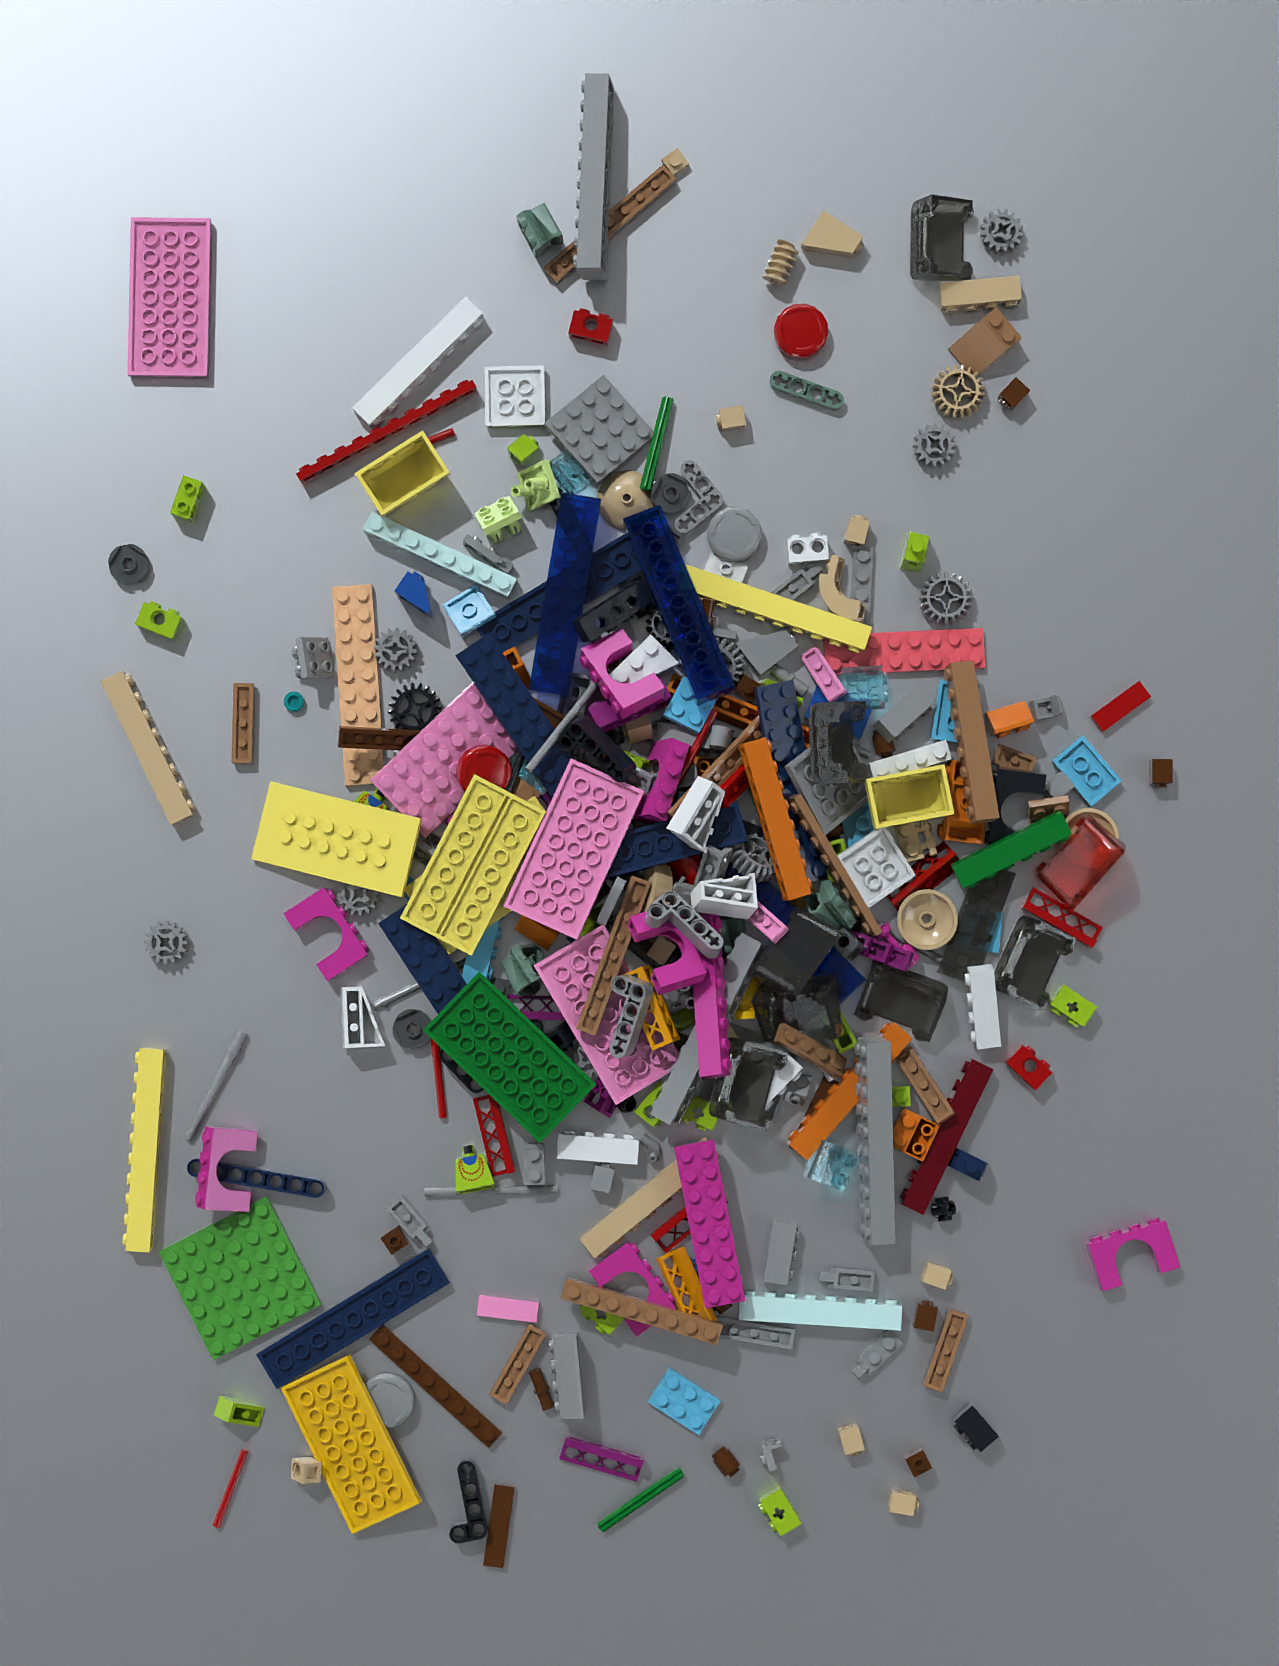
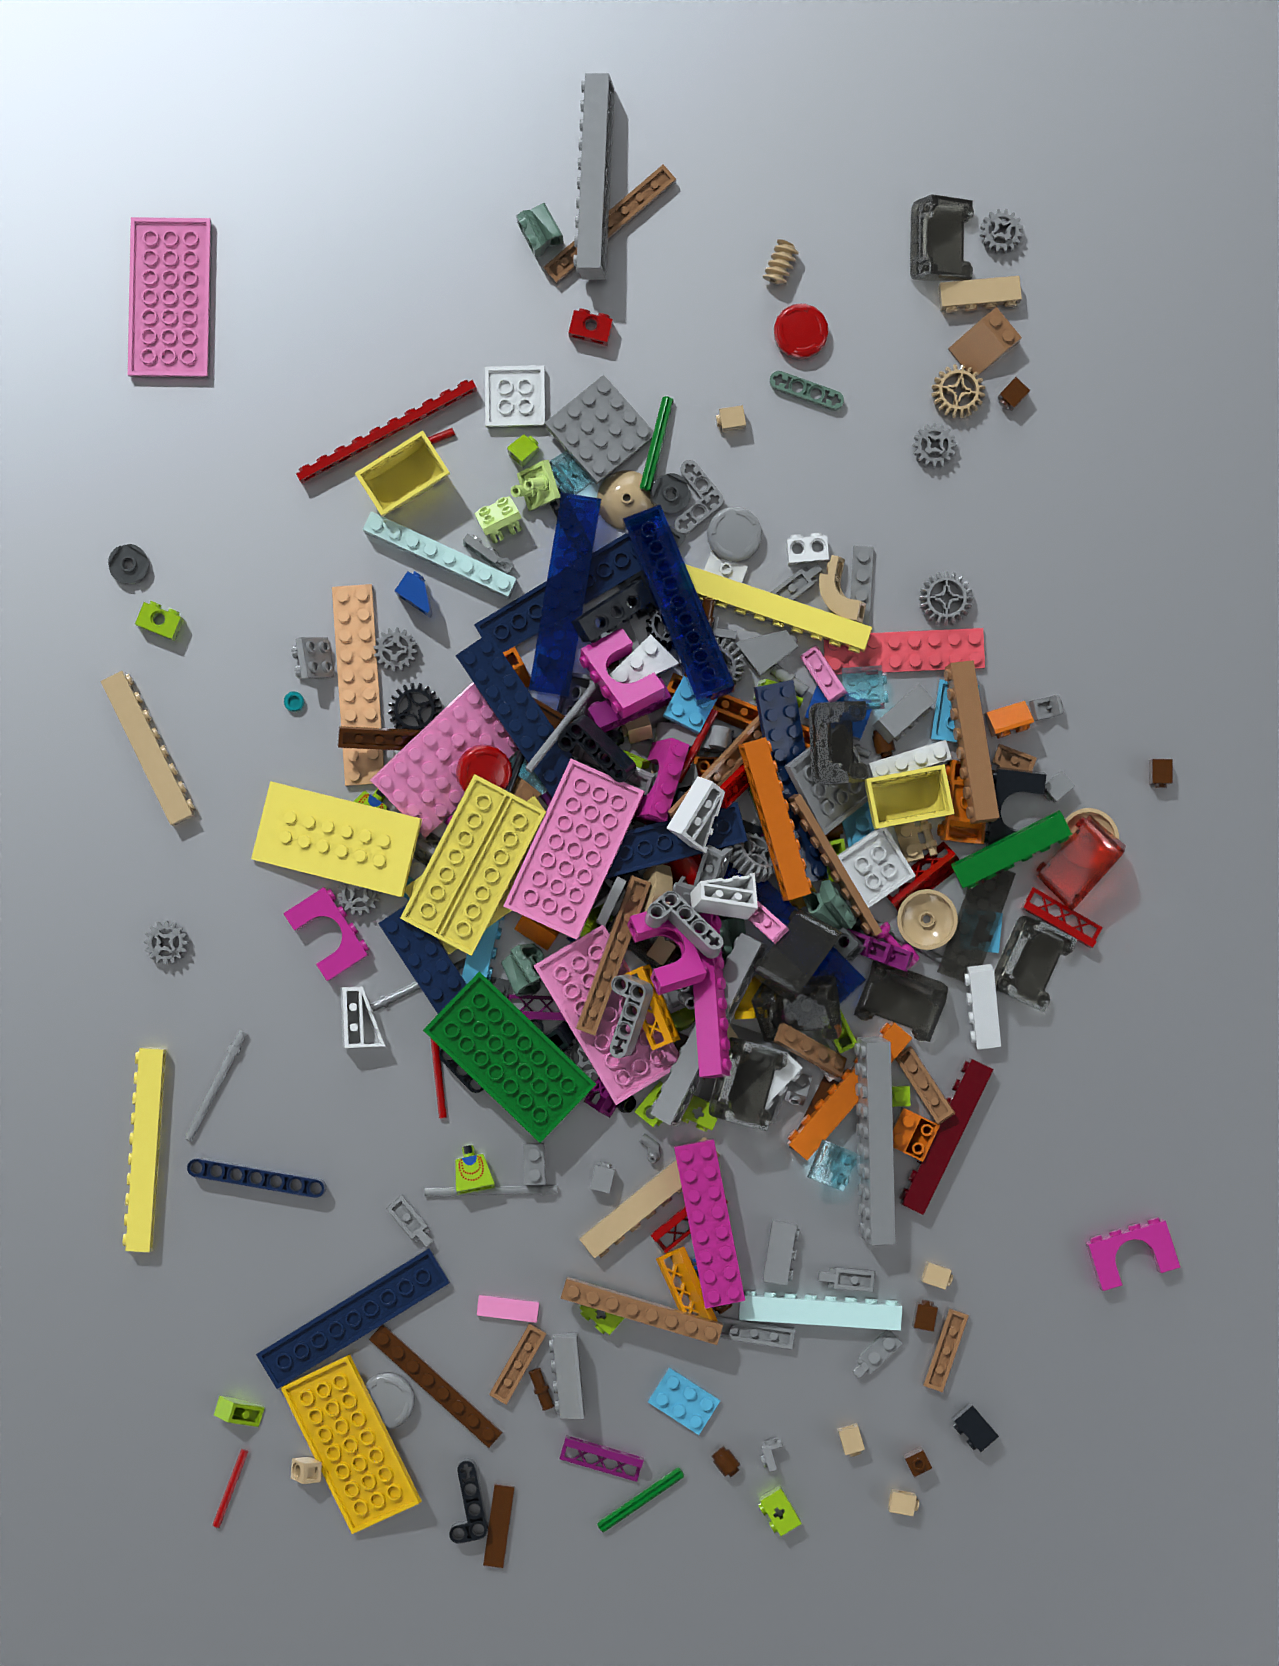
(187, 499): lime brick -> none
(216, 1143): dark pink arch -> none
(240, 1278): bright green plate -> none
(242, 723): medium nougat plate -> none
(395, 1240): reddish brown brick -> none
(402, 1023): dark grey plate -> none
(418, 362): white brick -> none
(469, 610): medium azure tile -> none
(501, 1133): red fence -> none
(597, 1148): white brick -> none
(627, 1260): dark pink arch -> none
(675, 162): tan plate -> none
(745, 688): reddish brown brick -> none
(832, 237): tan slope -> none
(856, 530): tan brick -> none
(914, 551): lime torso -> none
(943, 1209): black gear -> none
(968, 1164): dark blue torso -> none
(1017, 1061): red brick -> none
(1041, 808): medium nougat plate -> none
(1083, 1007): lime brick -> none
(1086, 770): medium azure plate -> none
(1120, 706): red tile -> none

